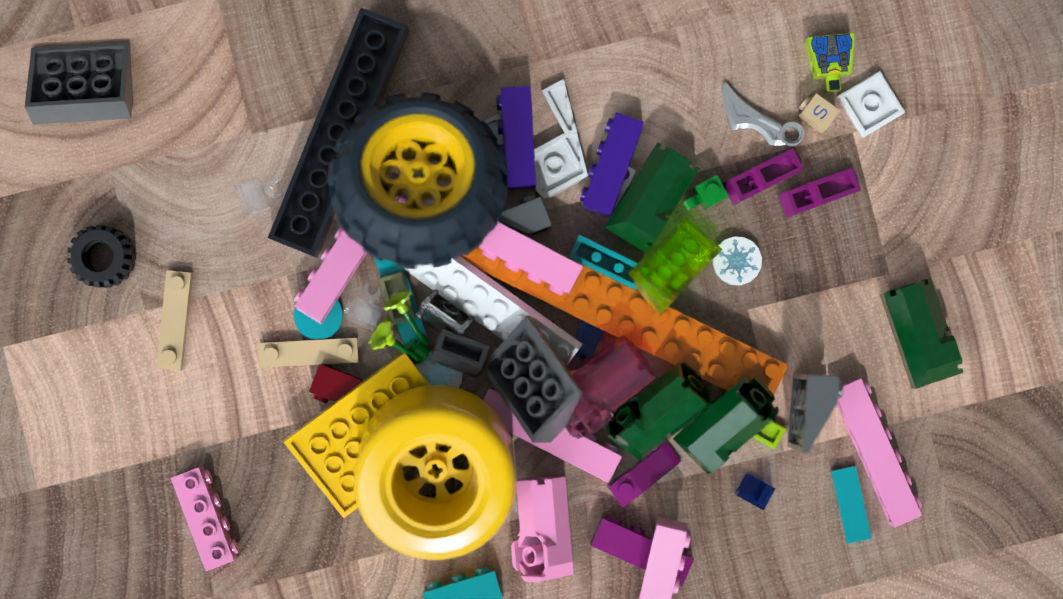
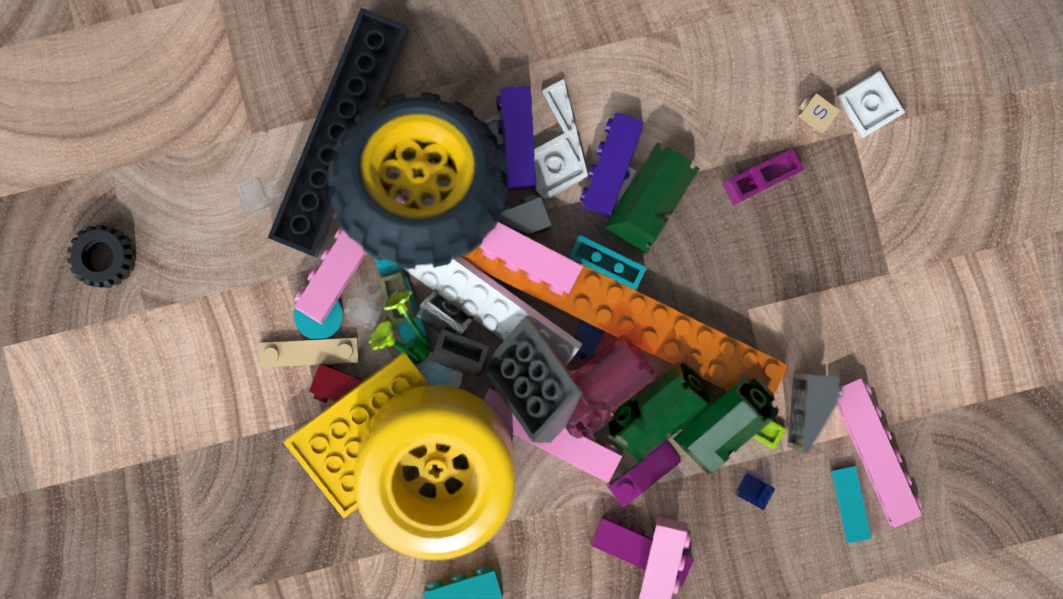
(79, 83): dark grey slope -> none
(174, 320): tan plate -> none
(205, 518): bright pink brick -> none
(545, 537): bright pink brick -> none
(673, 265): clear neon green windscreen -> none
(707, 194): green brick -> none
(738, 261): white tile -> none
(744, 116): light grey piece -> none
(819, 192): magenta slope -> none
(830, 58): torso -> none
(921, 333): dark green brick -> none

